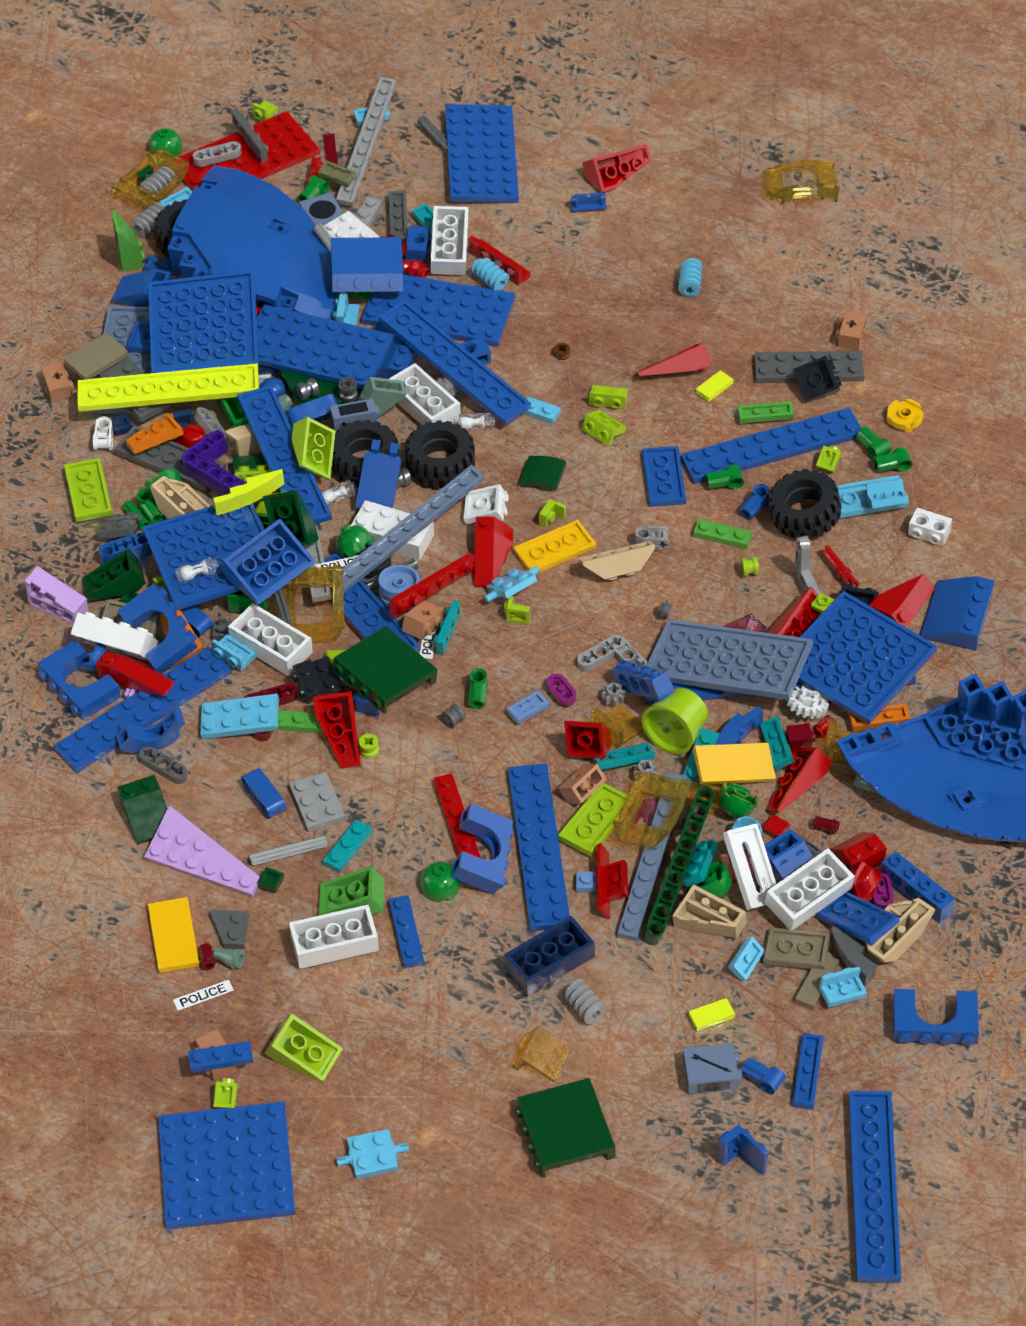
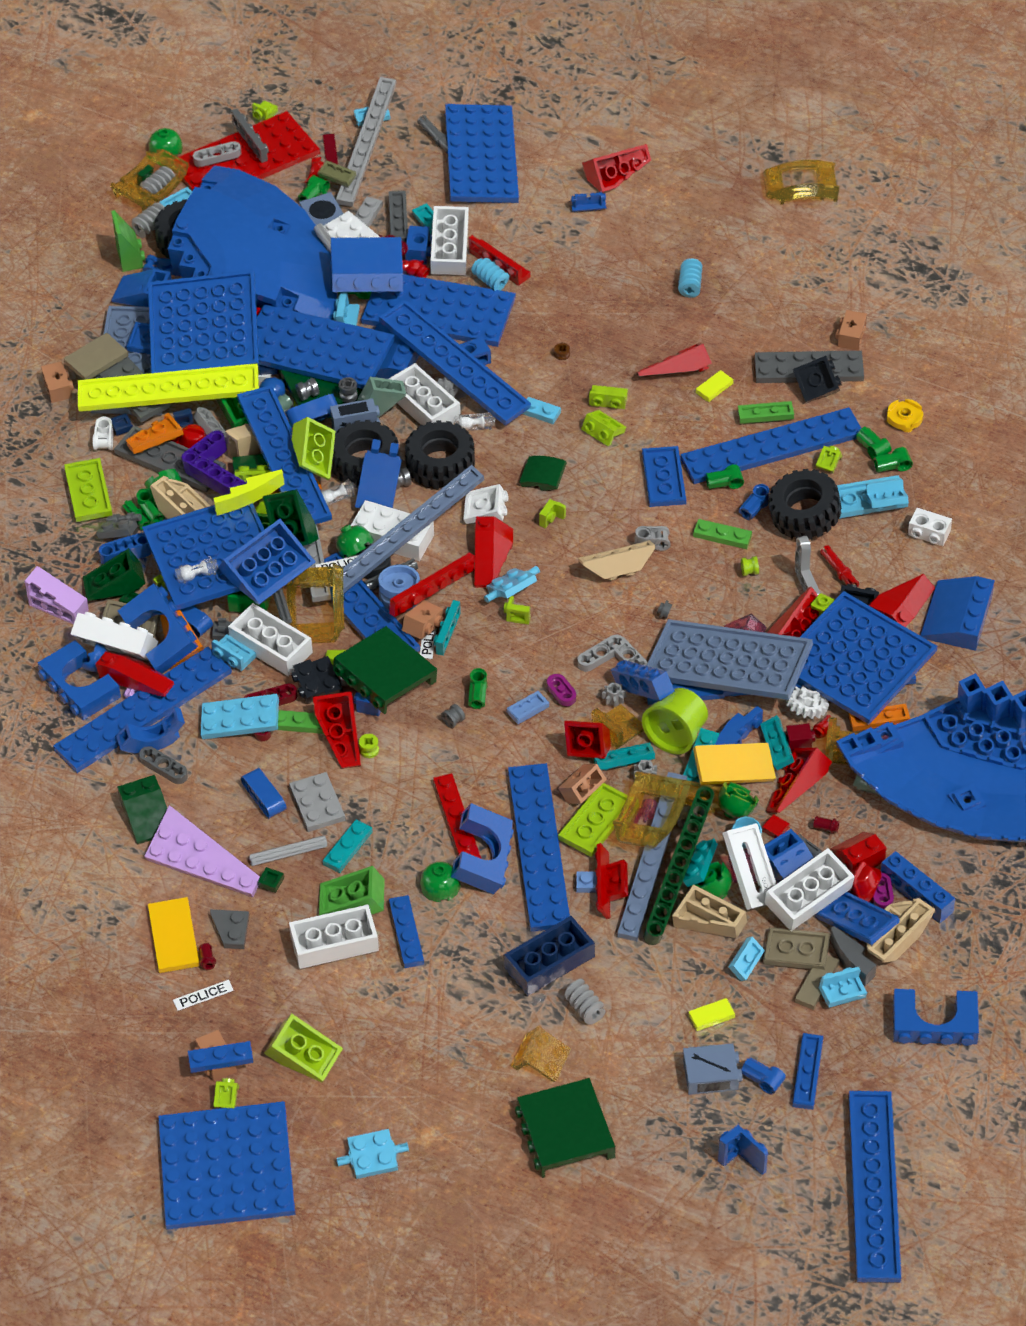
(232, 957): sand green cone -> none
(555, 547): yellow tile -> none

